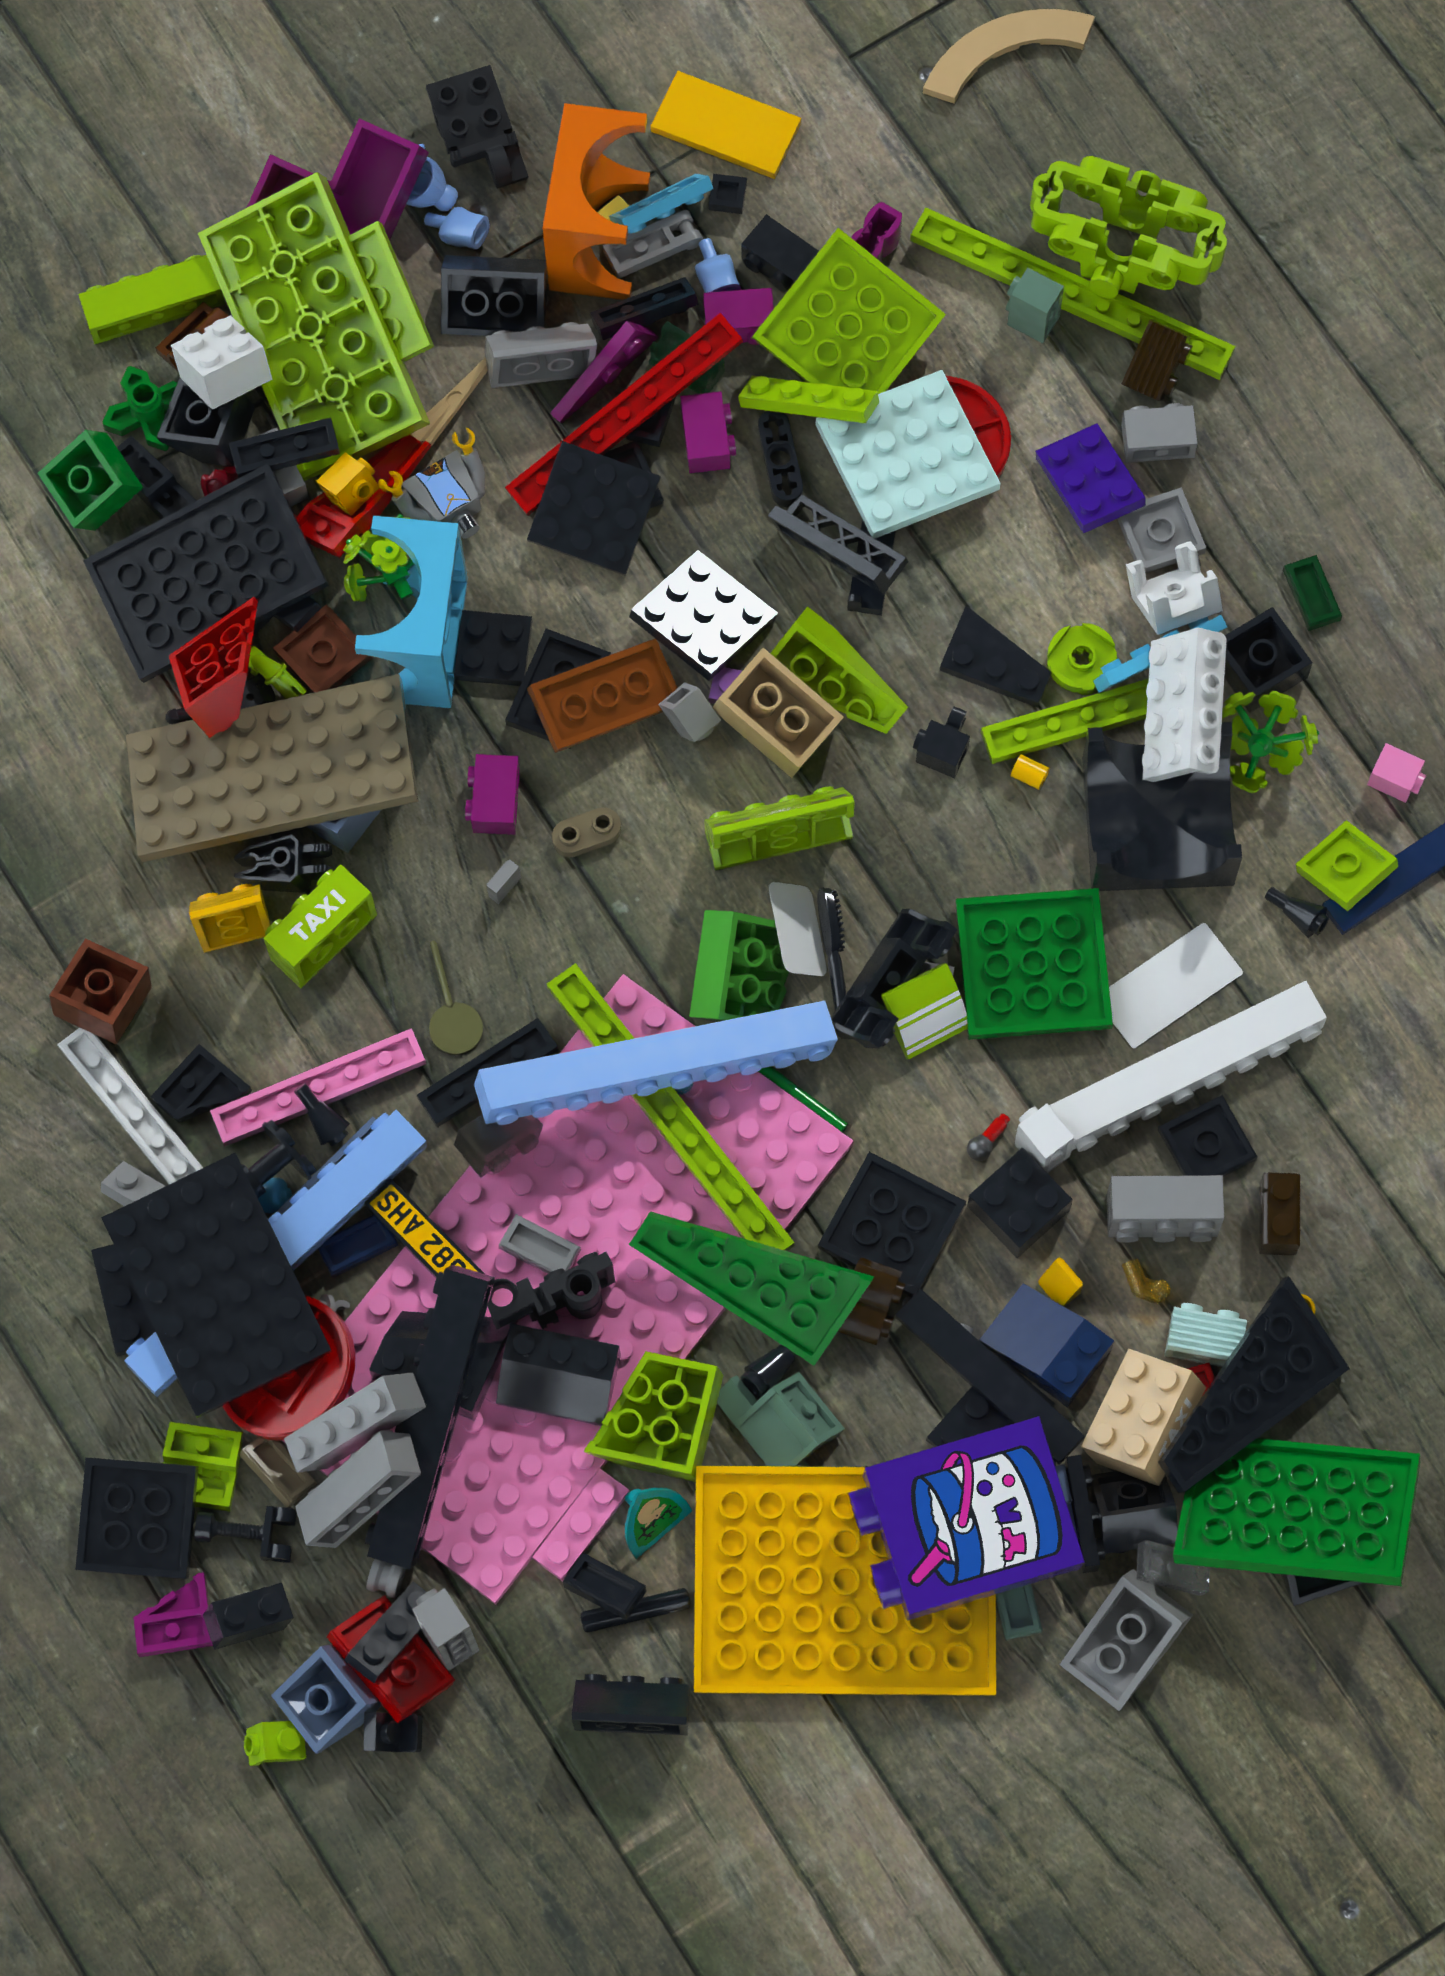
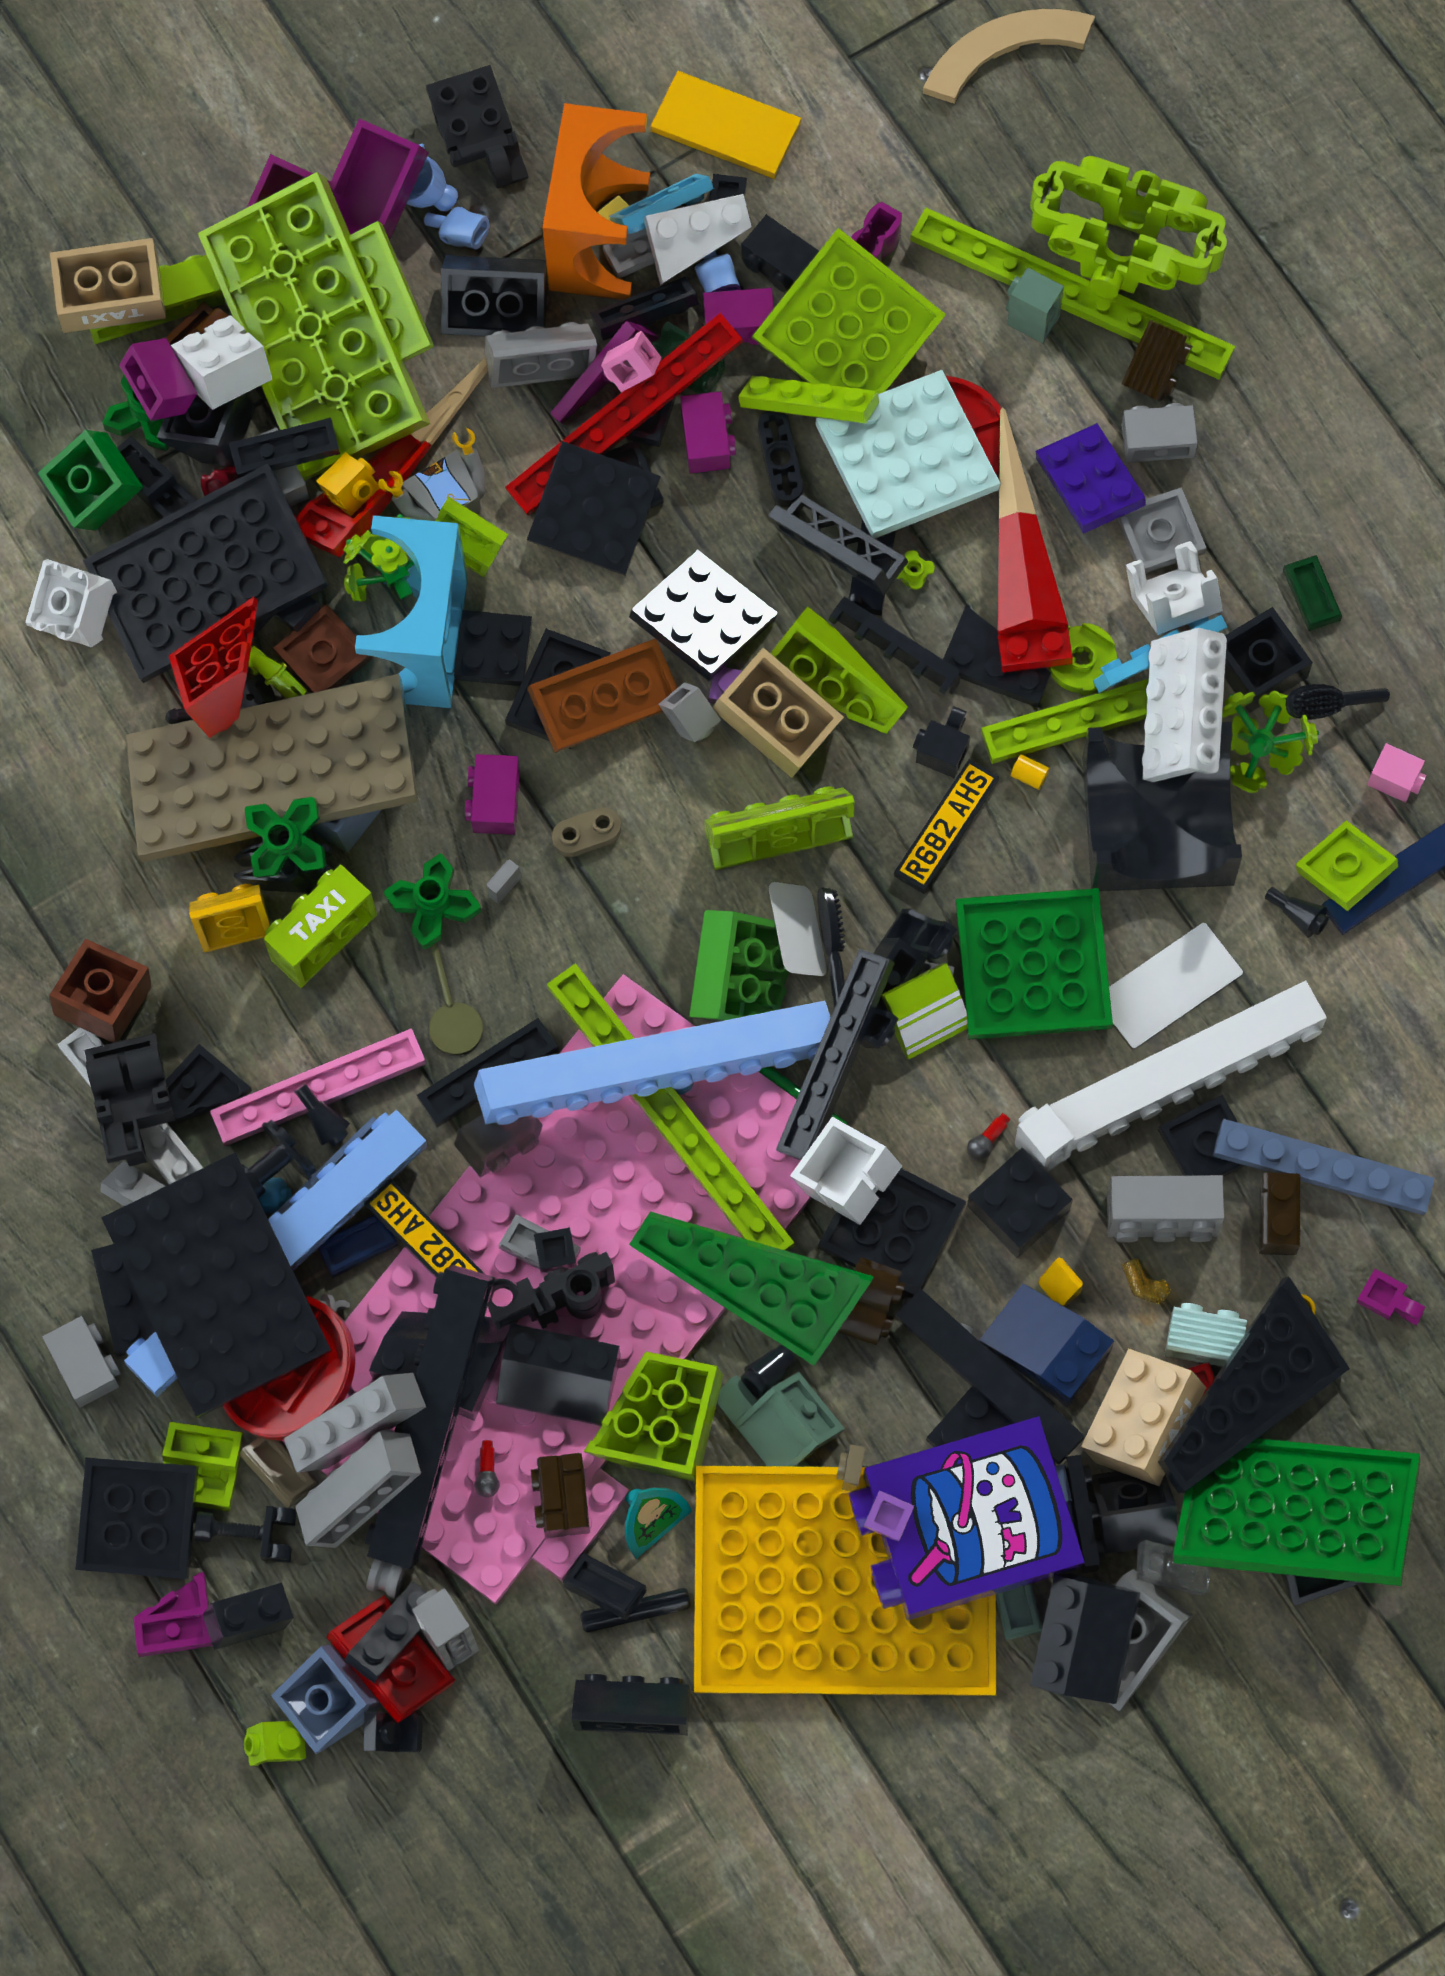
(70, 603): none -> white slope
(81, 1360): none -> light grey brick
(107, 285): none -> tan brick
(128, 1094): none -> black plate
(158, 379): none -> magenta brick
(272, 854): none -> green plant
(446, 903): none -> green plant
(479, 537): none -> lime slope
(486, 1482): none -> piece
(555, 1250): none -> black plate
(562, 1495): none -> dark brown brick
(631, 362): none -> bright pink brick
(692, 232): none -> white wing
(835, 1053): none -> black tile
(846, 1170): none -> white piece
(850, 1467): none -> dark tan plate
(889, 1516): none -> medium lavender plate
(896, 645): none -> black hinge
(915, 579): none -> lime plate
(946, 826): none -> tile
(1030, 609): none -> red plate
(1085, 1638): none -> black slope
(1324, 700): none -> black piece
(1324, 1167): none -> sand blue plate
(1385, 1295): none -> magenta plate

